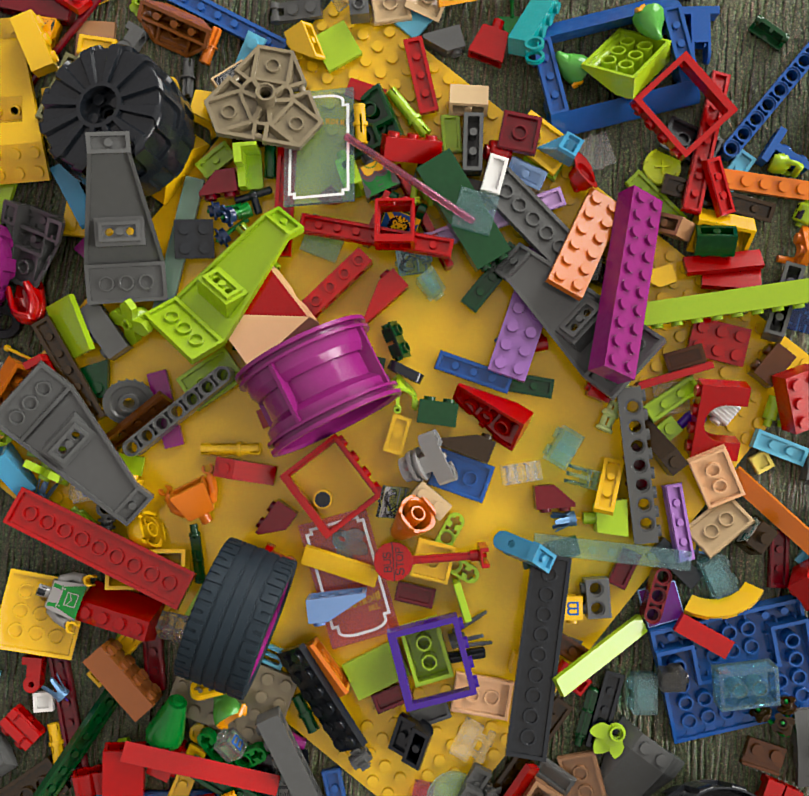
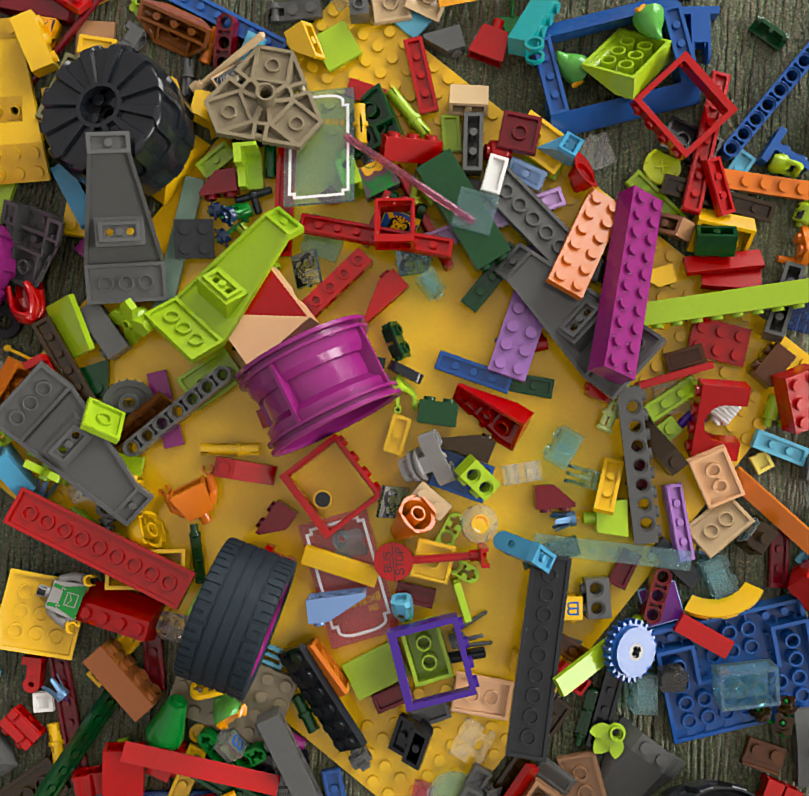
(102, 420): none -> lime tile
(202, 84): none -> tan piece
(223, 33): none -> dark red beam
(306, 269): none -> piece
(402, 606): none -> medium azure rock
(476, 478): none -> lime brick
(479, 523): none -> clear tile
(629, 650): none -> gear

